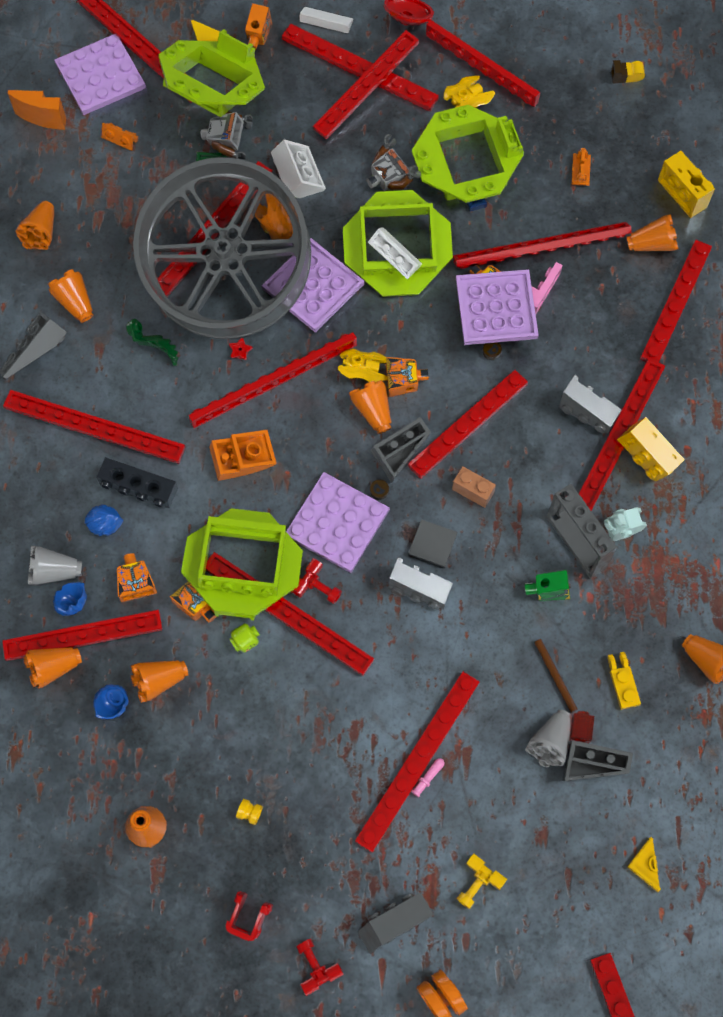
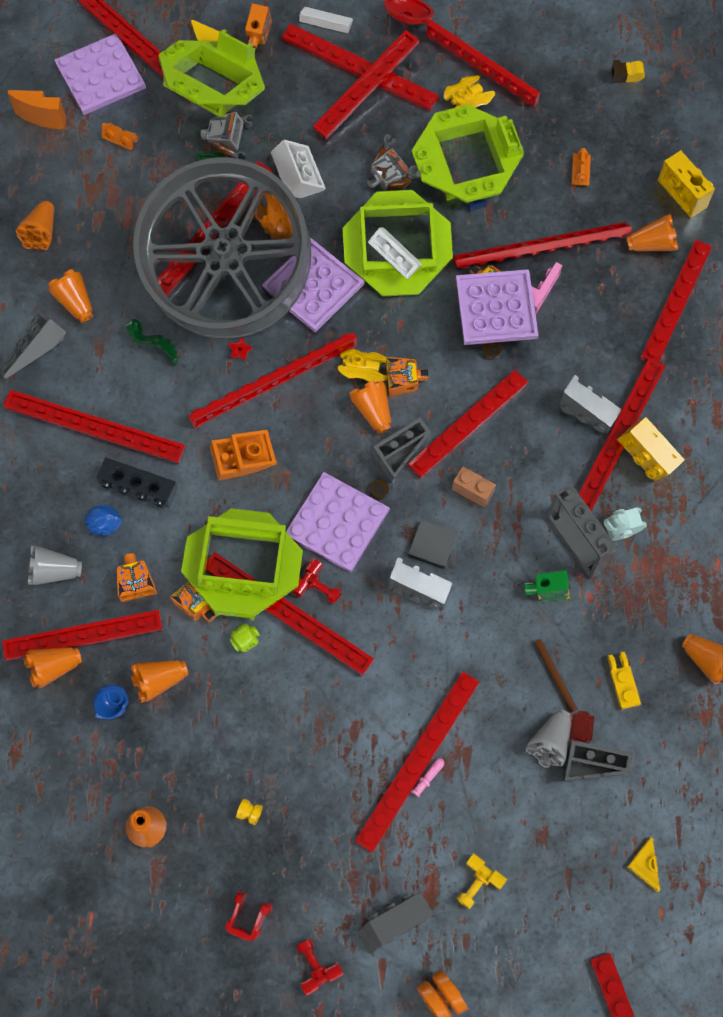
(70, 598): blue hair -> none

